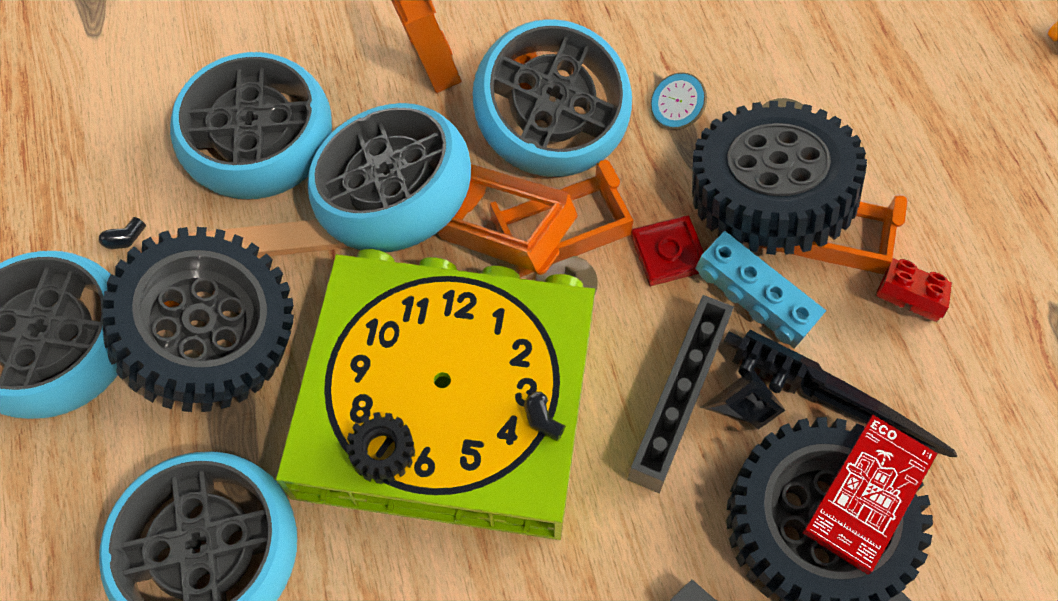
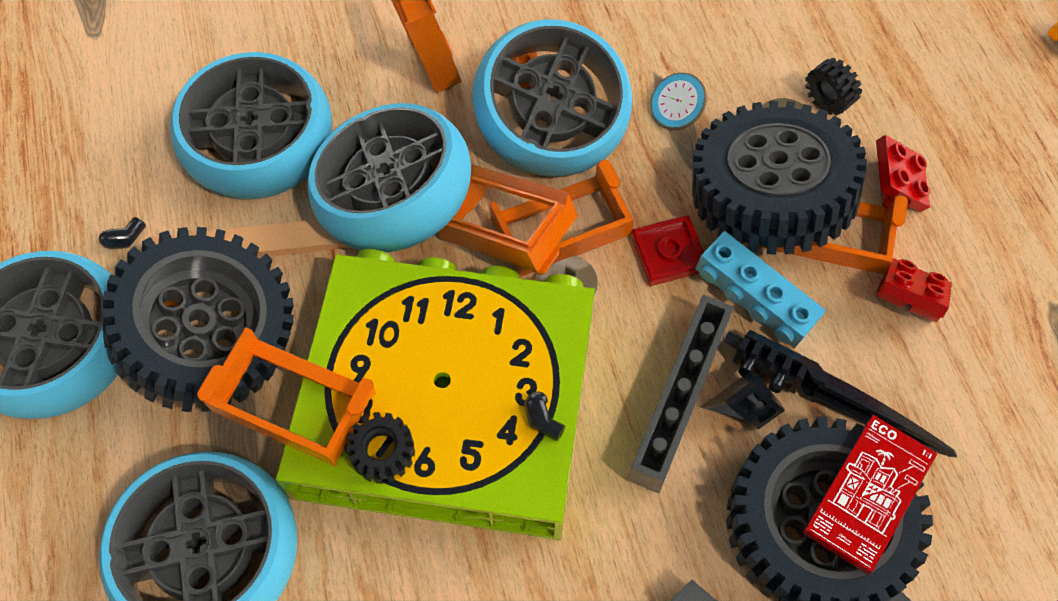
(224, 379): none -> orange piece
(833, 86): none -> black tyre
(902, 174): none -> red plate

